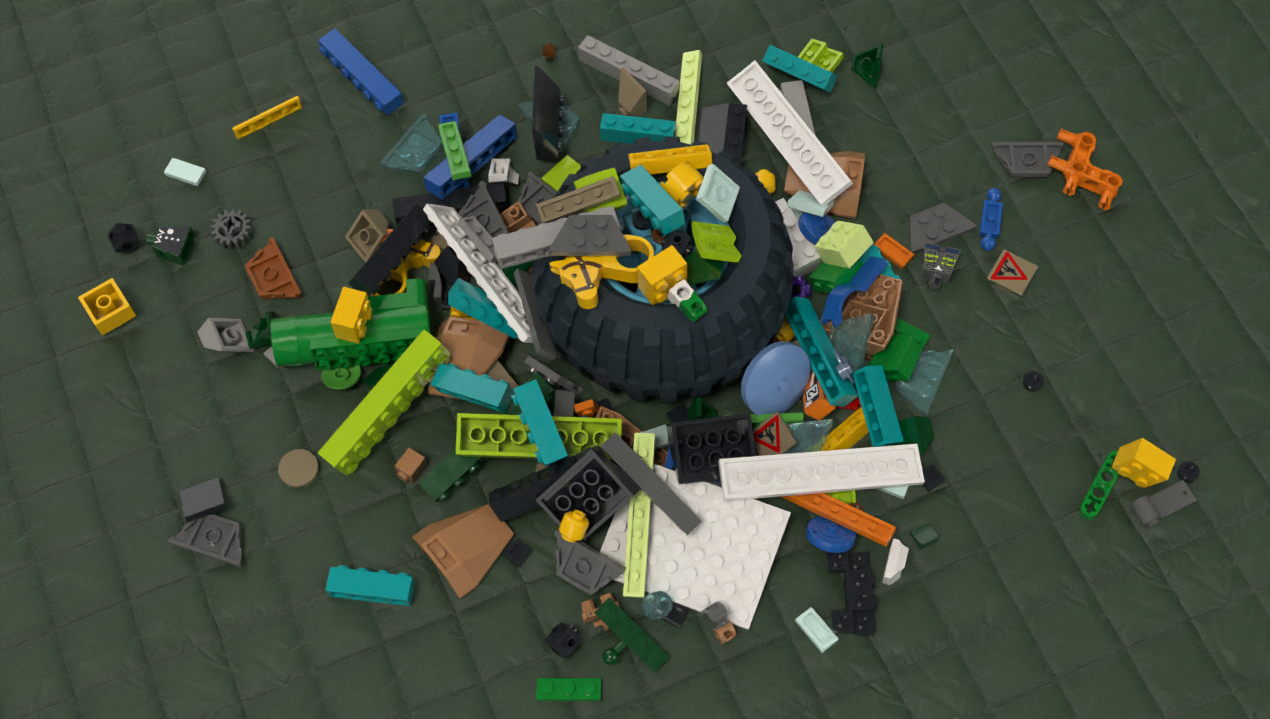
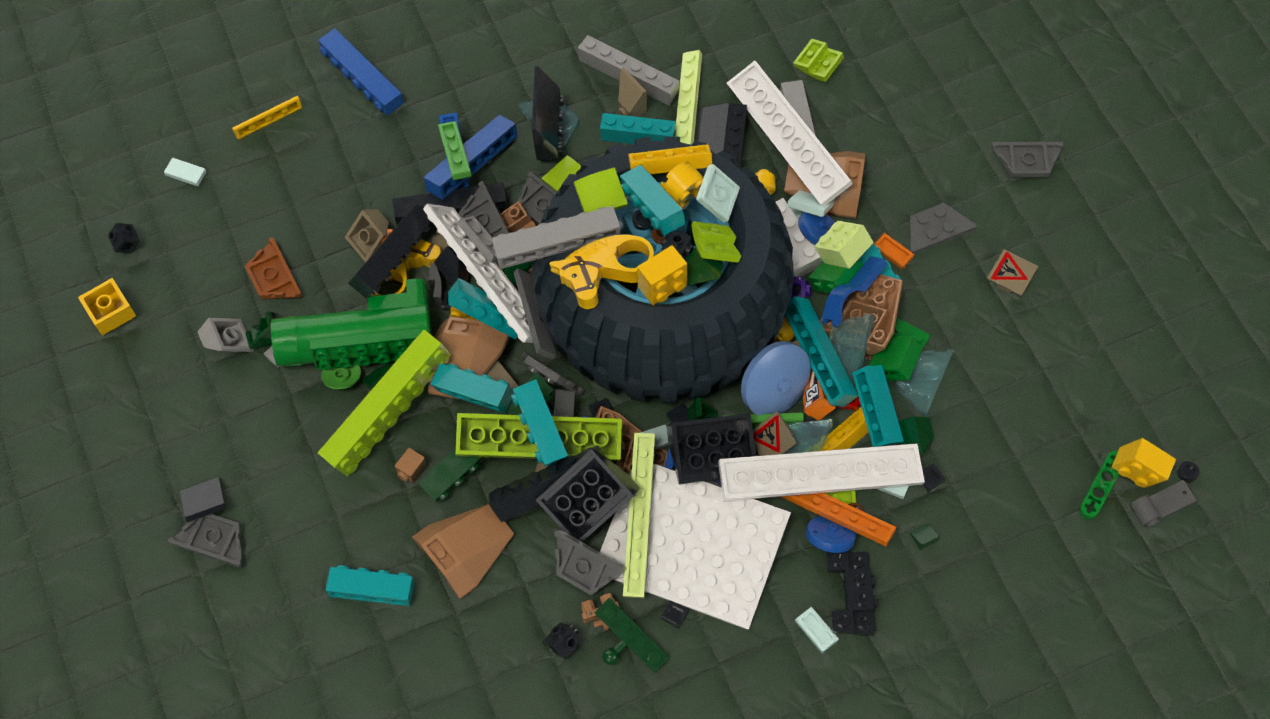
(172, 242): torso -> none
(231, 227): dark grey gear -> none
(298, 468): dark tan tile -> none
(351, 315): yellow brick -> none
(414, 147): clear light blue wing -> none
(502, 171): white slope -> none
(517, 552): black tile -> none
(548, 51): reddish brown plate -> none
(568, 689): green plate -> none
(573, 526): yellow head -> none
(579, 200): dark tan plate -> none
(586, 408): orange plate -> none
(590, 237): dark grey wing -> none
(651, 484): dark grey tile -> none
(656, 605): clear light blue head -> none
(687, 301): leg -> none
(724, 628): leg -> none
(800, 68): teal brick -> none
(844, 367): sand blue plate -> none
(867, 64): dark green slope -> none
(895, 562): white slope -> none
(938, 263): dark grey torso -> none
(991, 219): blue plate -> none
(1033, 381): black tile -> none
(1080, 172): orange pin -> none

